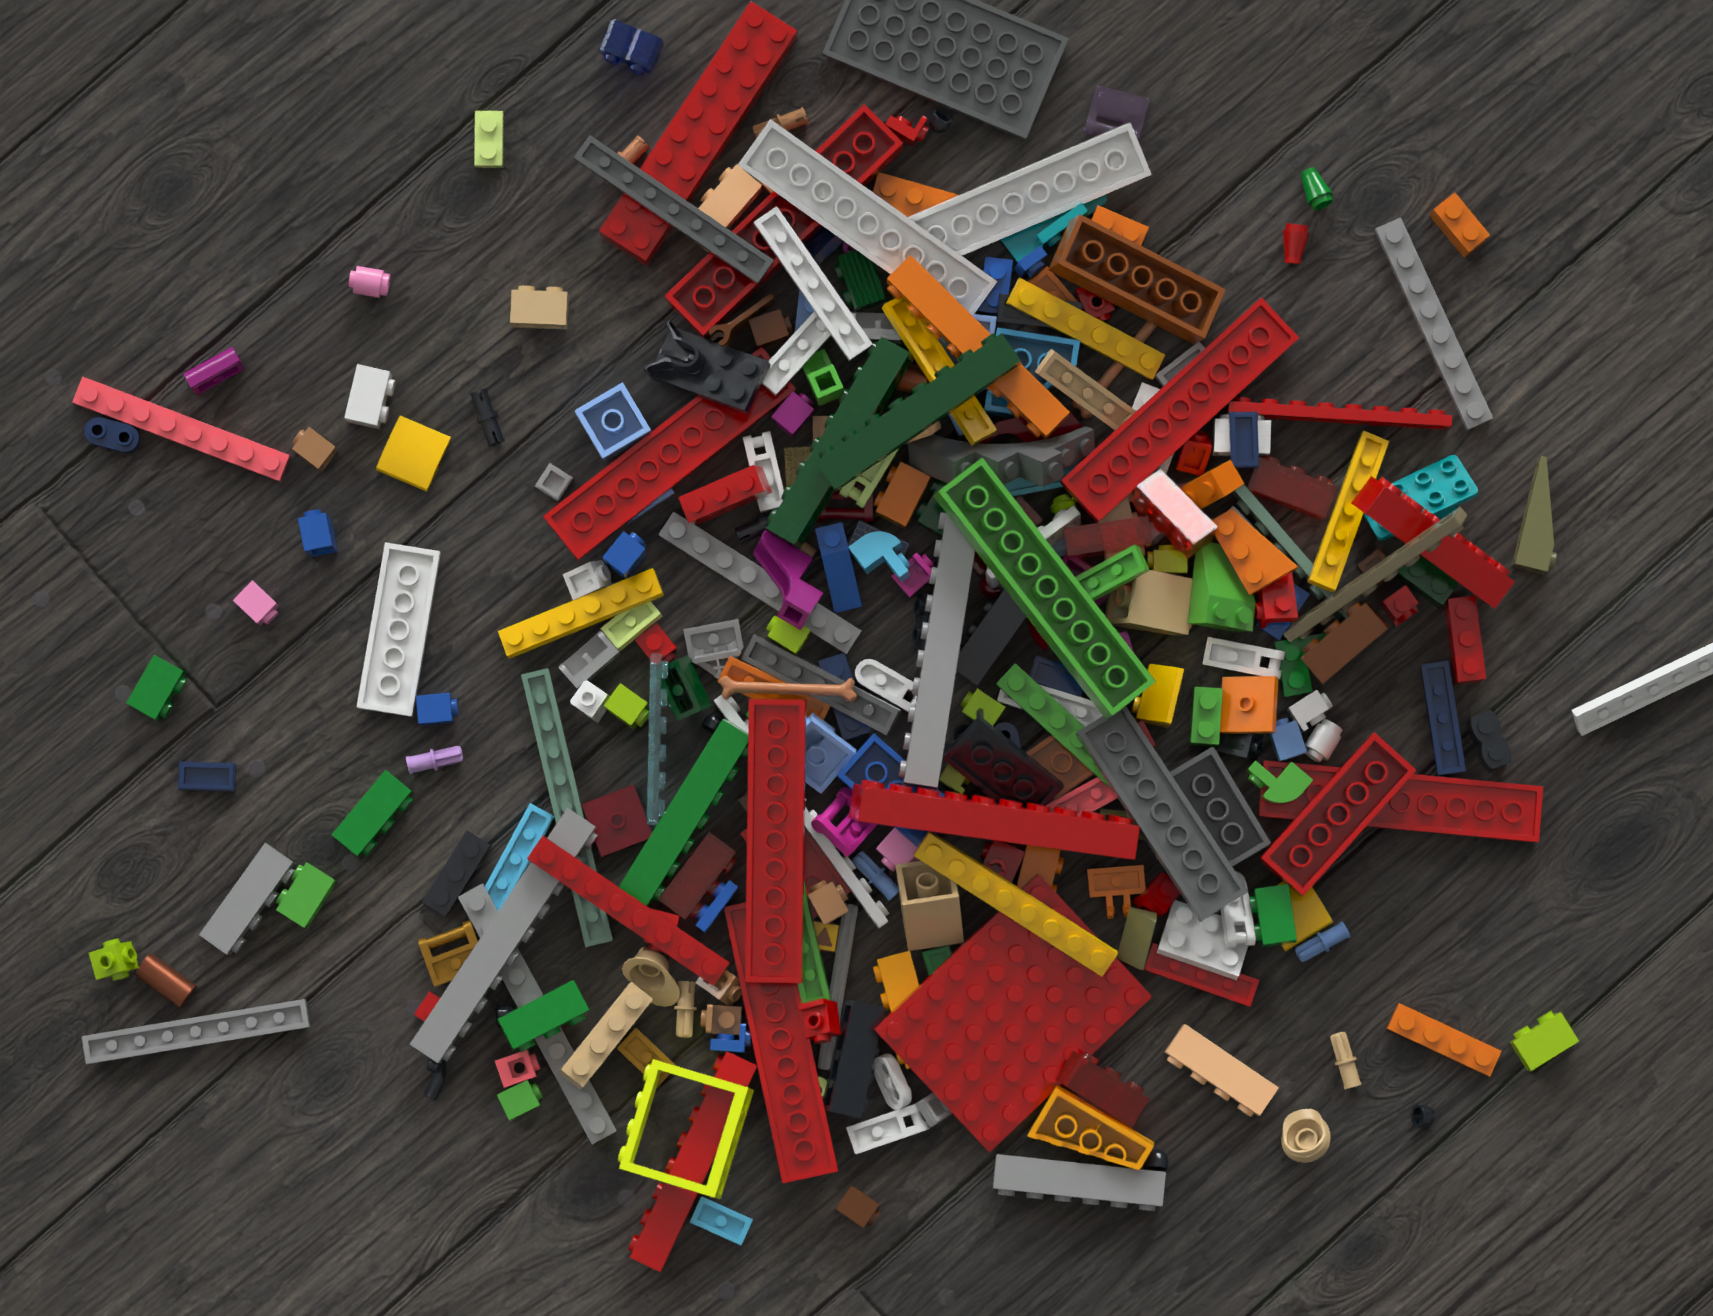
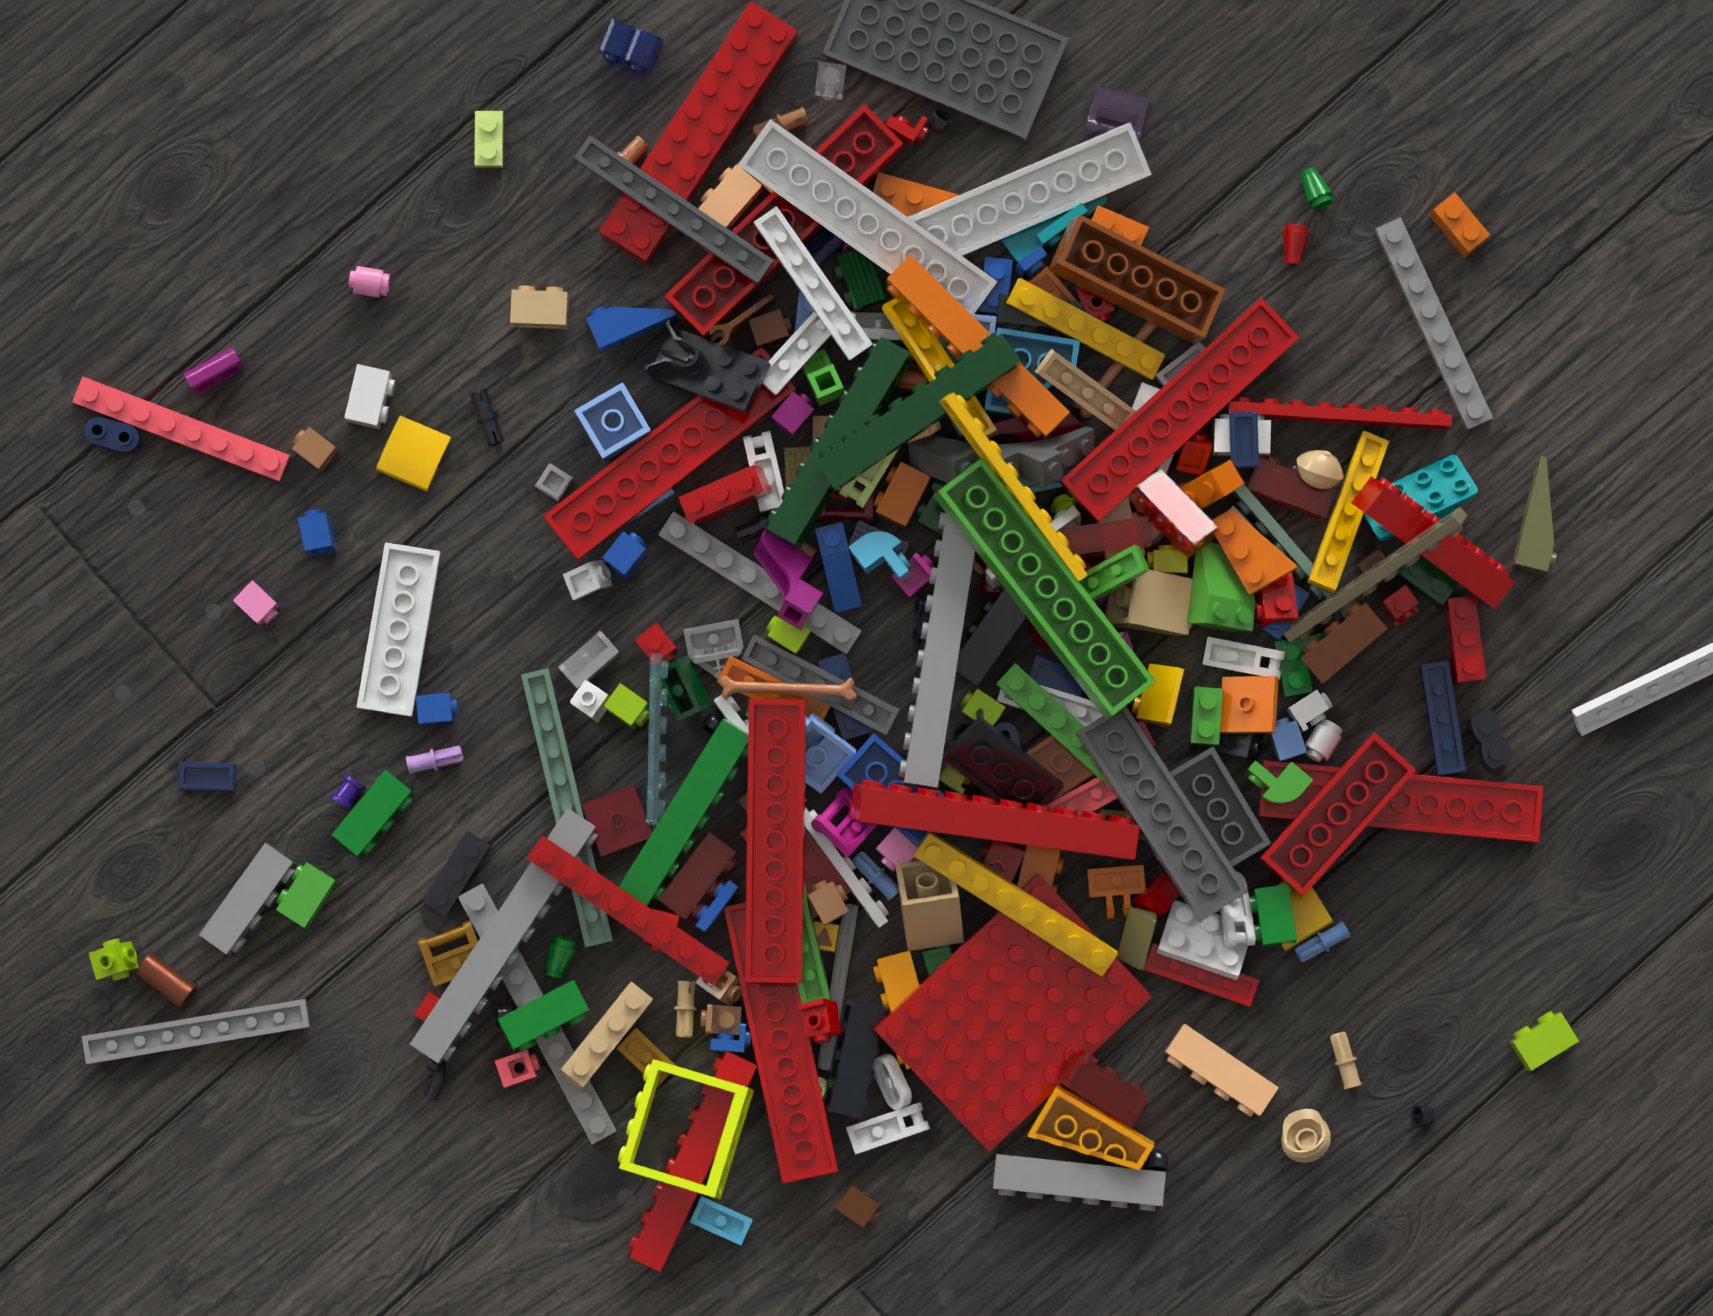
(157, 688): green brick -> none
(348, 792): none -> dark purple bush
(514, 858): medium azure tile -> none
(520, 1099): bright green brick -> none
(560, 954): none -> green cone
(580, 613): yellow plate -> none
(622, 324): none -> blue slope
(630, 624): yellowish green plate -> none
(651, 974): tan piece -> none
(830, 81): none -> clear brick
(884, 682): white plate -> none
(933, 1109): light grey tile -> none
(988, 450): none -> yellow plate
(1319, 469): none -> tan hat
(1444, 1039): orange plate -> none

